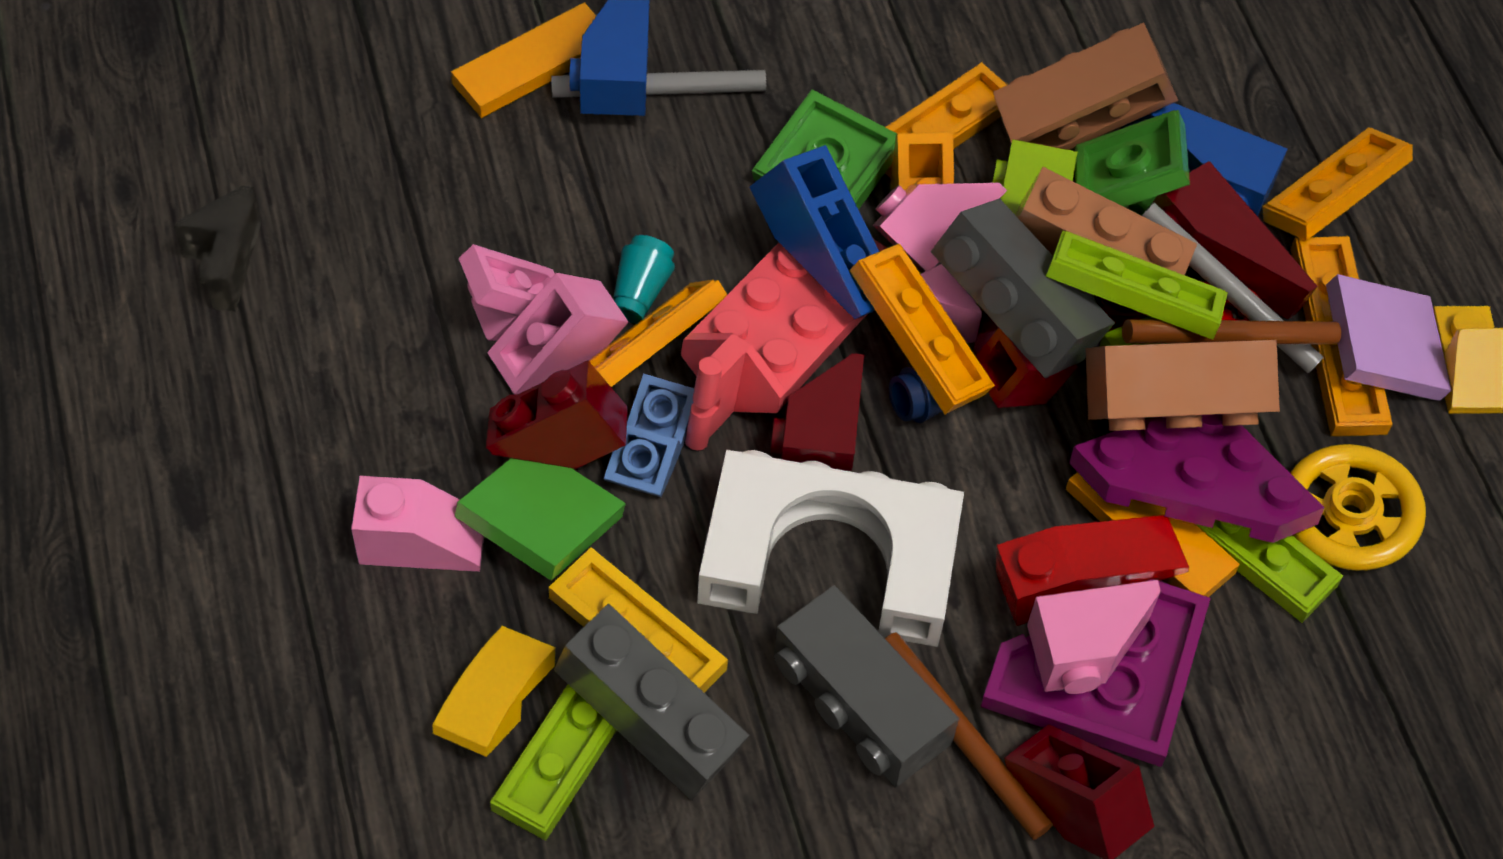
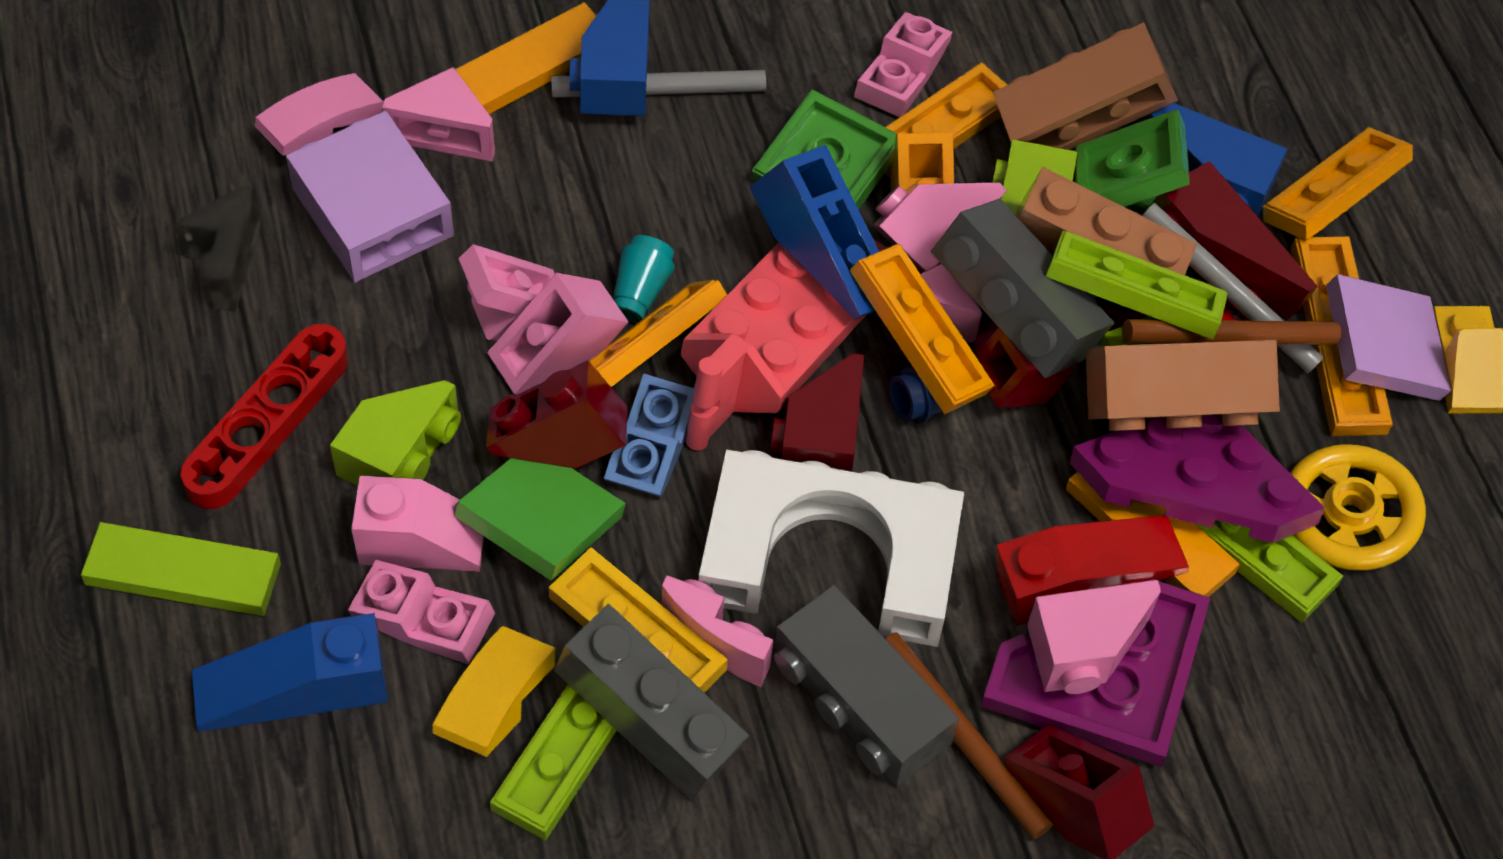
(181, 569): none -> lime tile
(258, 410): none -> red beam
(294, 675): none -> blue slope
(316, 111): none -> bright pink slope
(370, 195): none -> lavender brick
(396, 433): none -> lime slope
(420, 613): none -> bright pink slope
(443, 117): none -> bright pink slope
(702, 612): none -> bright pink slope
(904, 64): none -> bright pink slope

